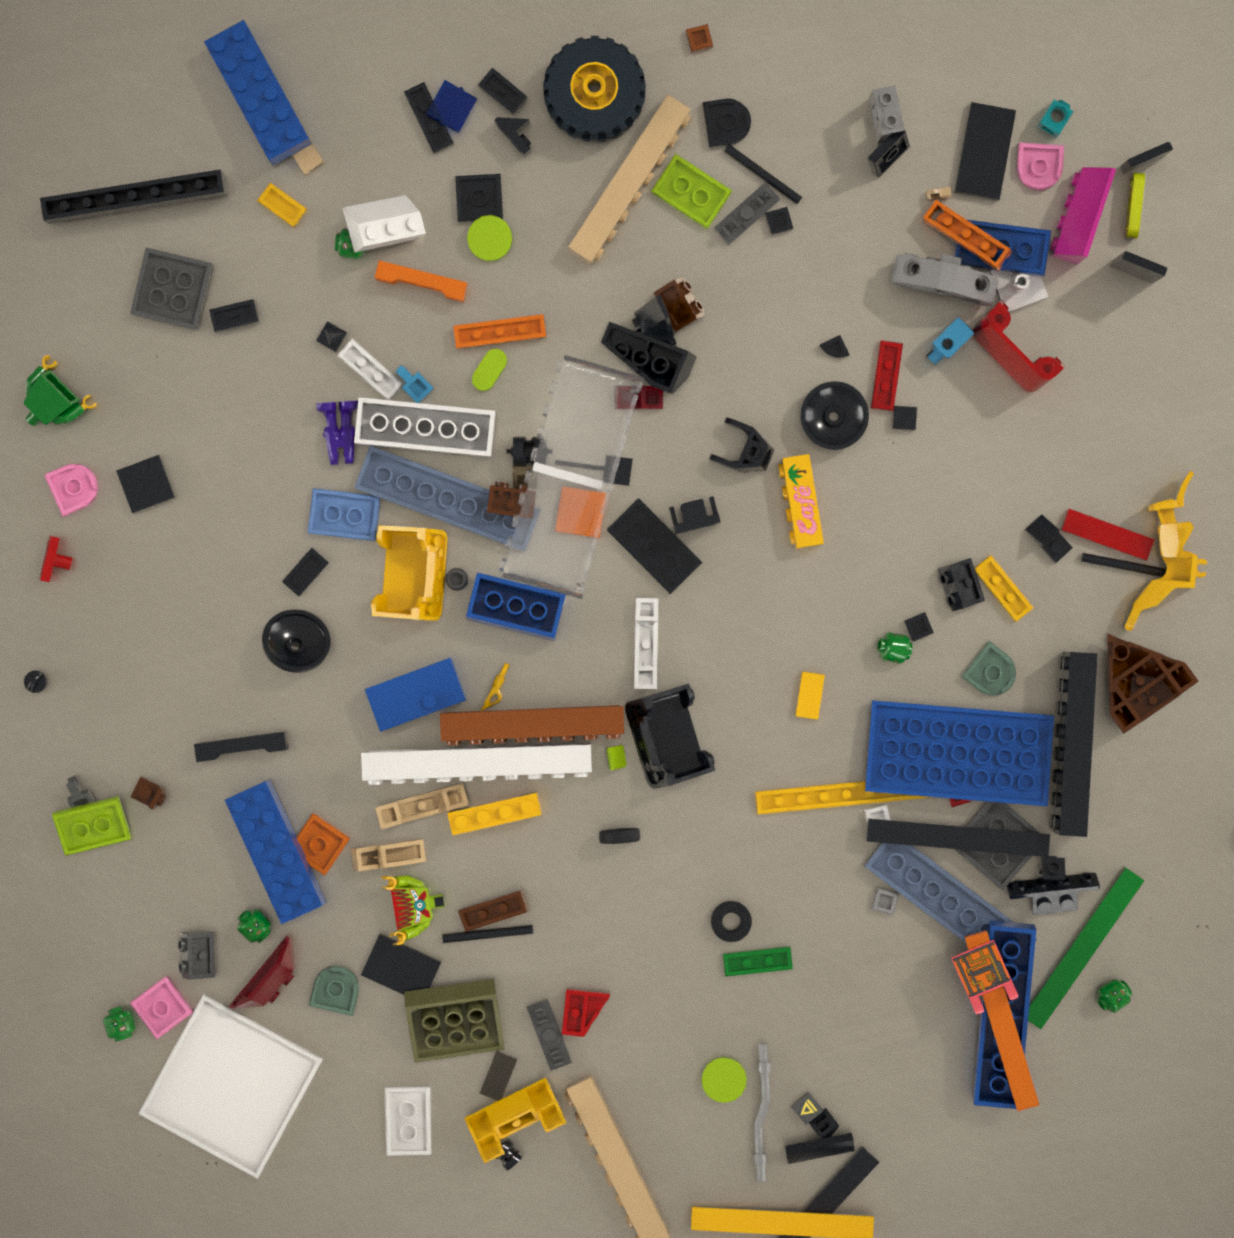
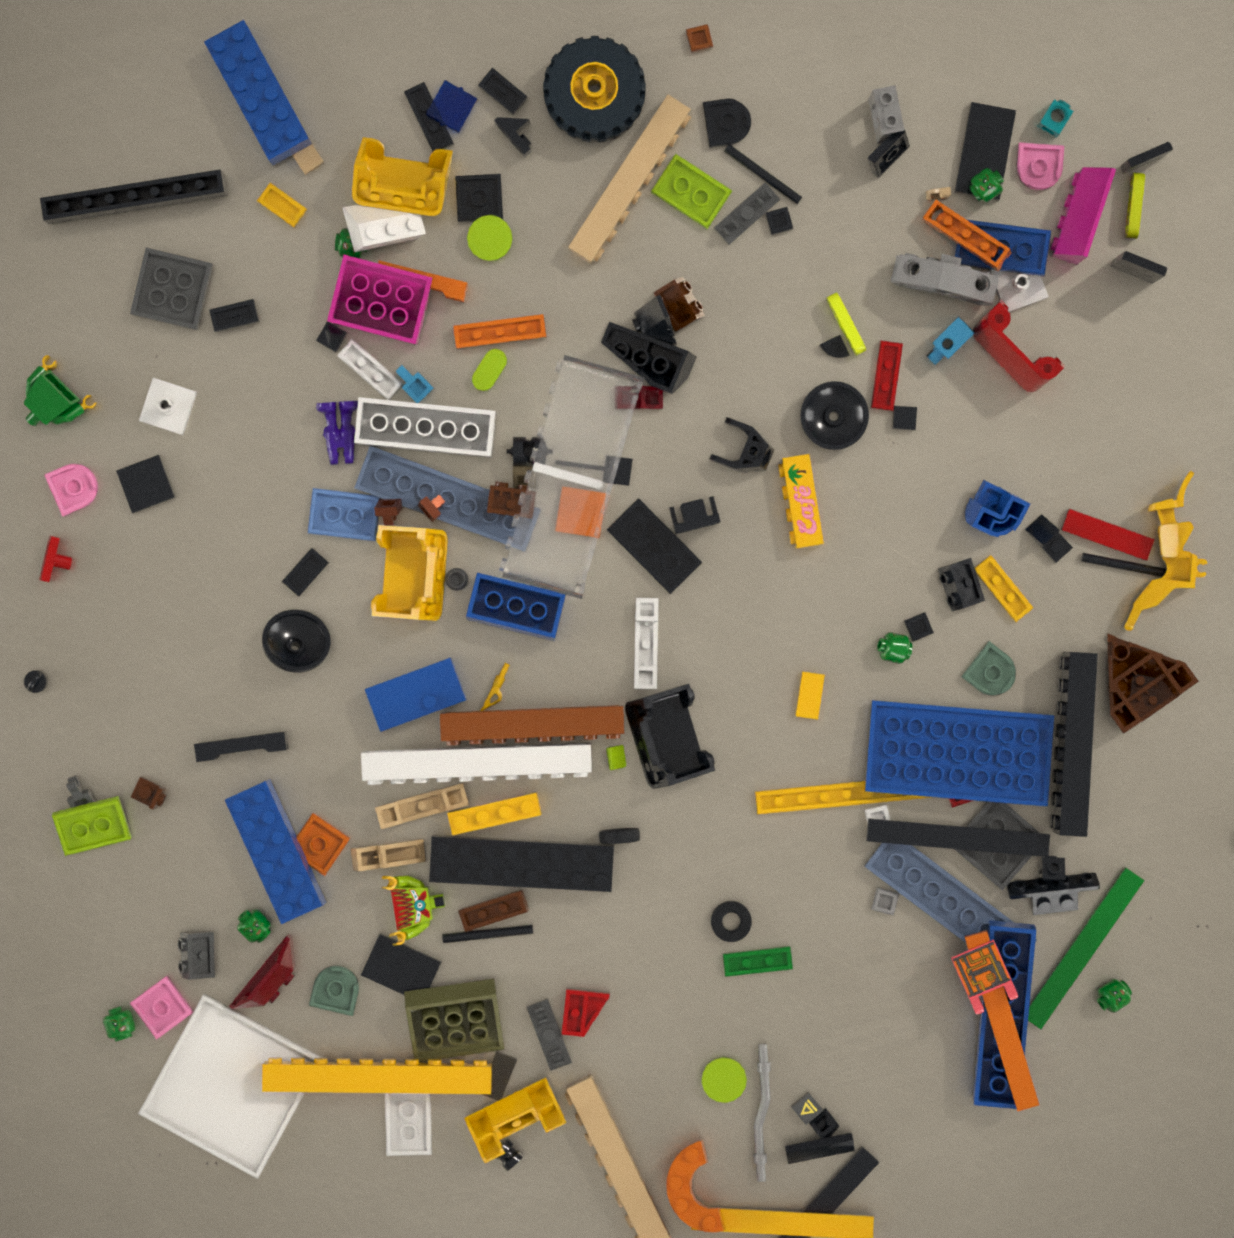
(168, 406): none -> white tile
(376, 1076): none -> yellow brick
(380, 299): none -> dark pink slope
(388, 510): none -> copper tile
(400, 182): none -> yellow windscreen
(430, 508): none -> copper tile
(521, 863): none -> black brick
(681, 1194): none -> orange brick
(846, 324): none -> neon yellow beam
(986, 185): none -> green head
(995, 510): none -> blue brick

